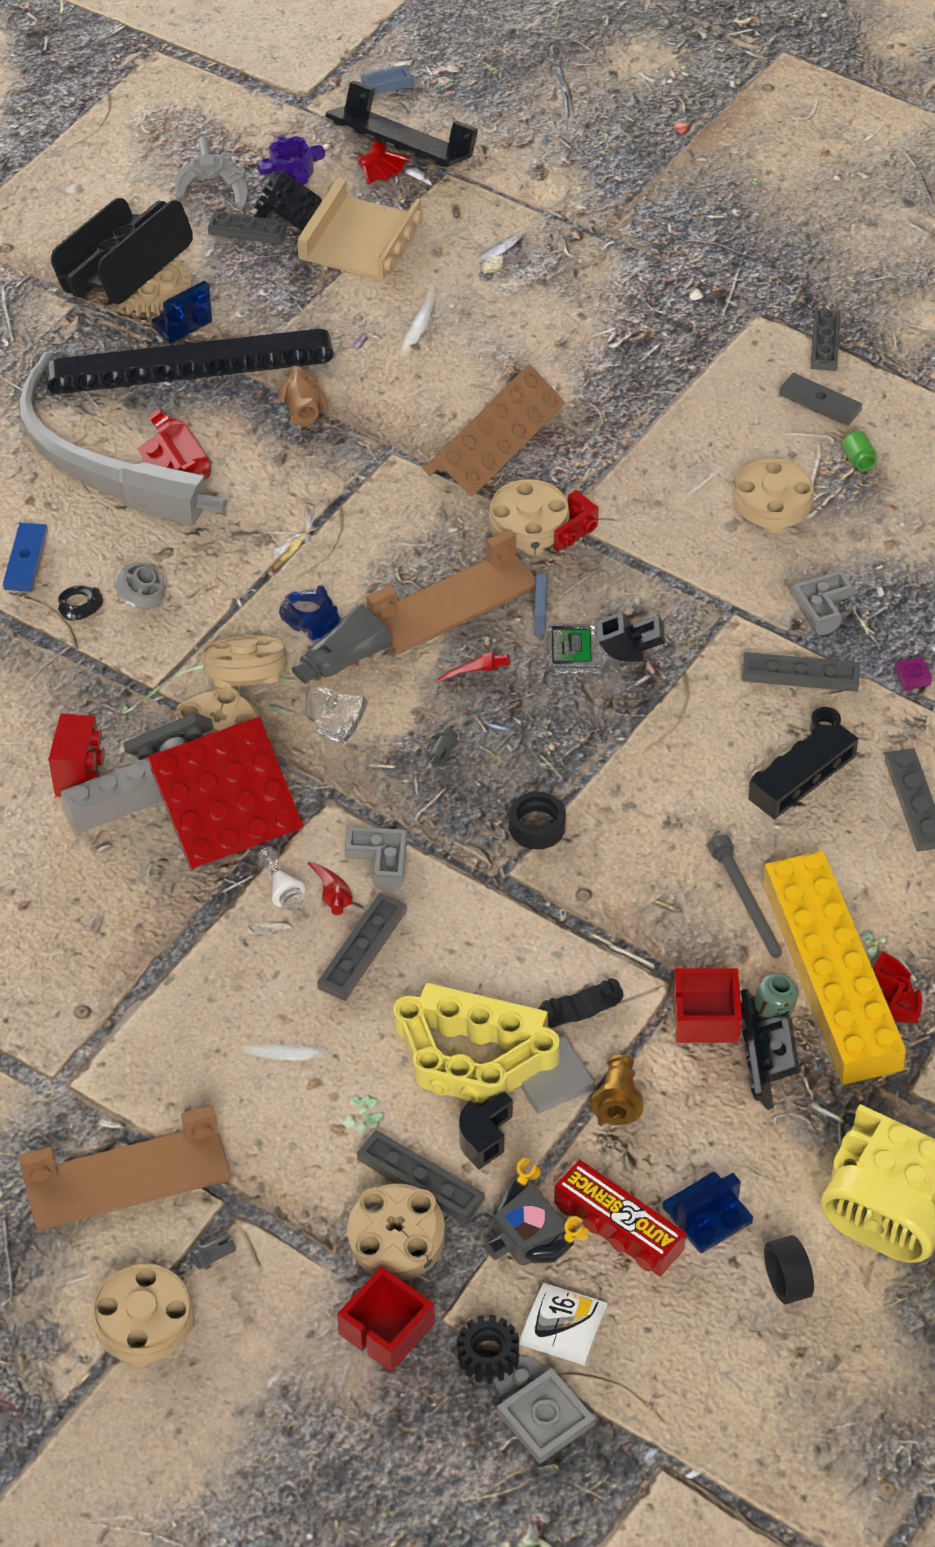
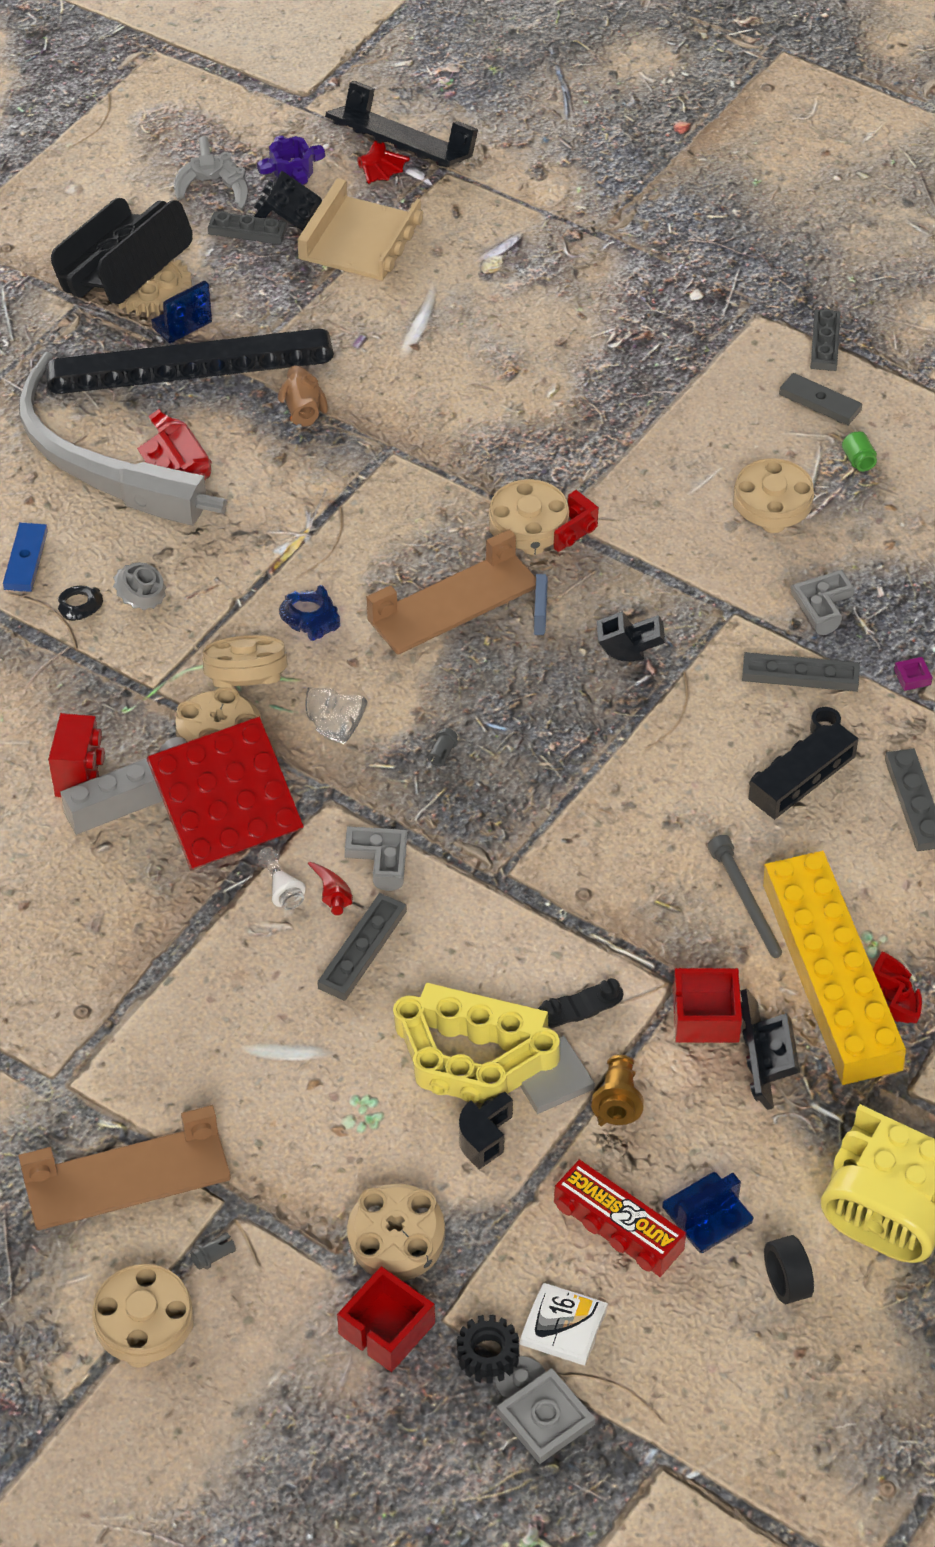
(187, 727): dark grey tile -> none
(351, 640): dark grey piece -> none
(388, 79): sand blue tile -> none
(409, 1168): dark grey plate -> none
(487, 662): red bar -> none
(498, 431): medium nougat bracket -> none
(529, 1224): torso -> none
(537, 802): black tyre -> none
(575, 649): clear tile -> none
(776, 995): sand green head -> none

